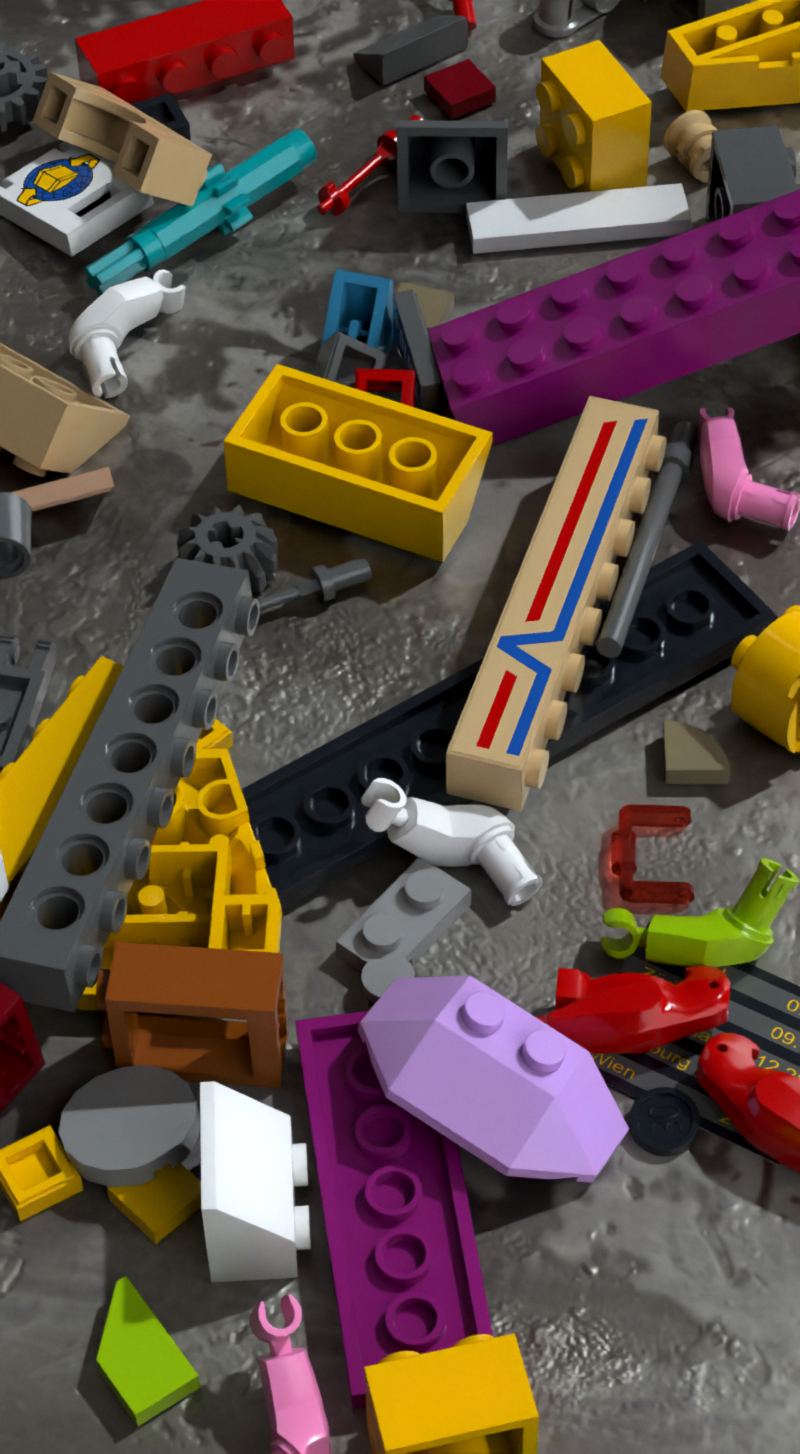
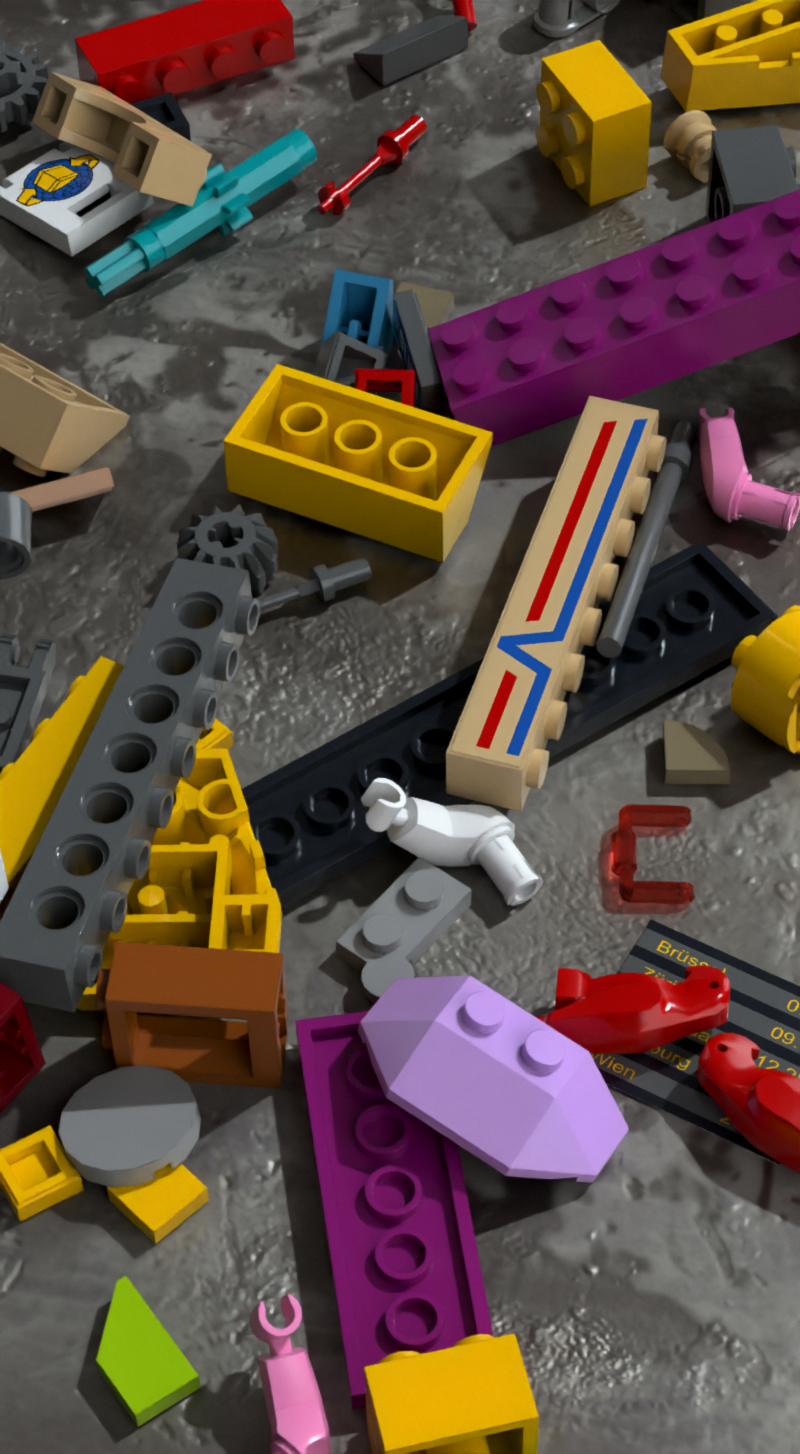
(109, 319): white arm -> none
(250, 1188): white slope -> none
(450, 164): dark grey slope -> none
(460, 89): dark red tile -> none
(577, 218): white tile -> none
(664, 1121): black piece -> none
(714, 939): lime arm -> none

